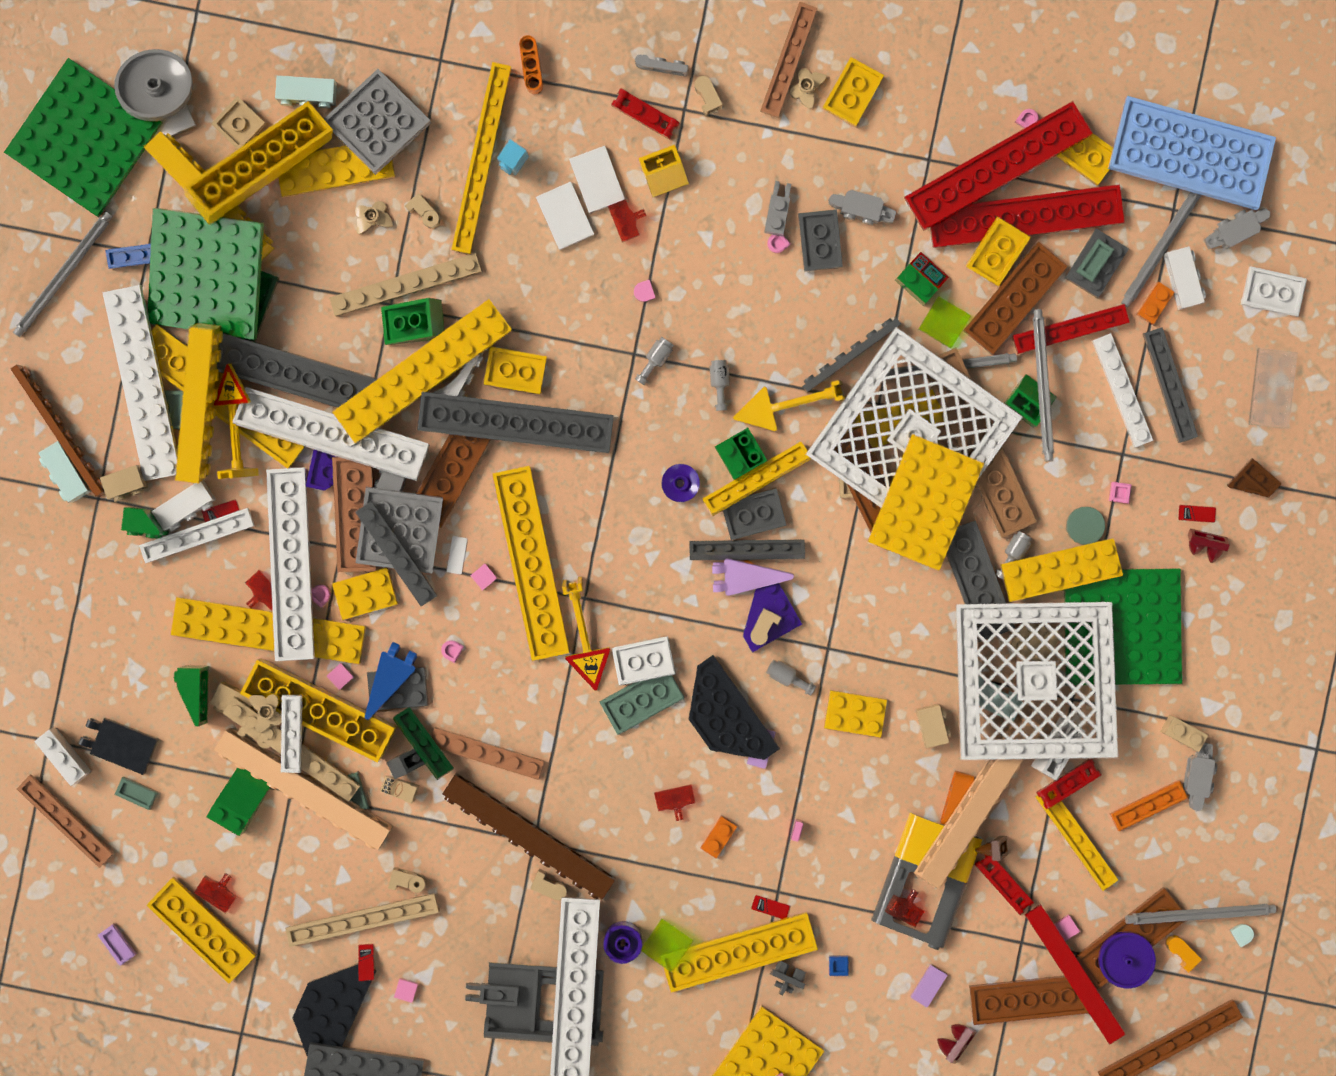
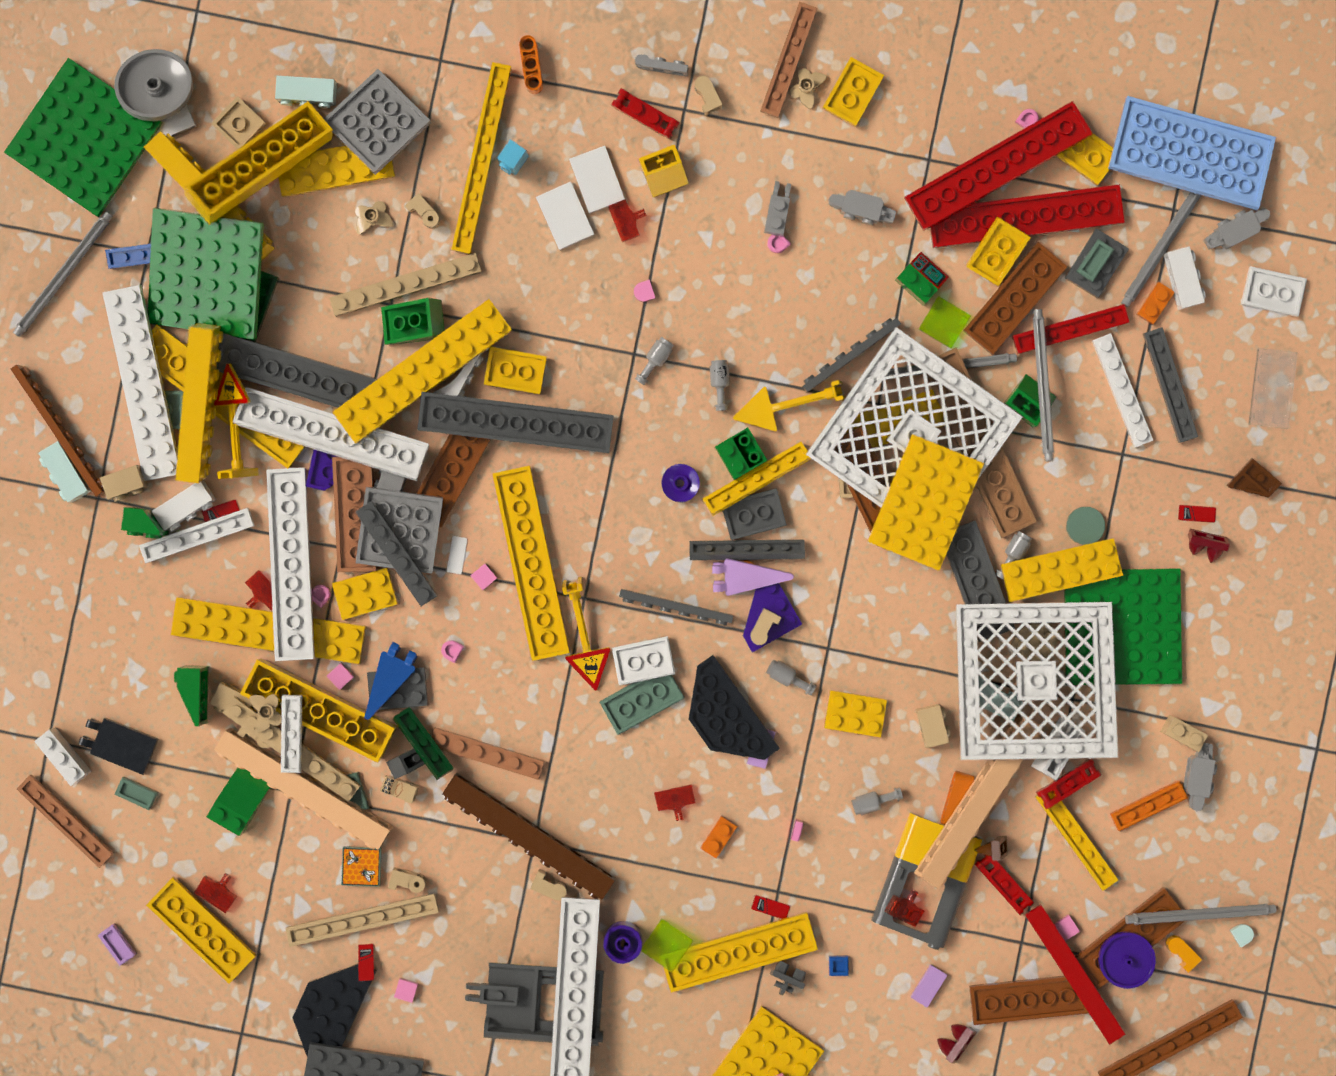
(361, 866): none -> tile
(667, 605): none -> dark grey plate
(820, 240): dark grey plate -> none
(872, 802): none -> light grey piece
(1120, 492): bright pink tile -> none

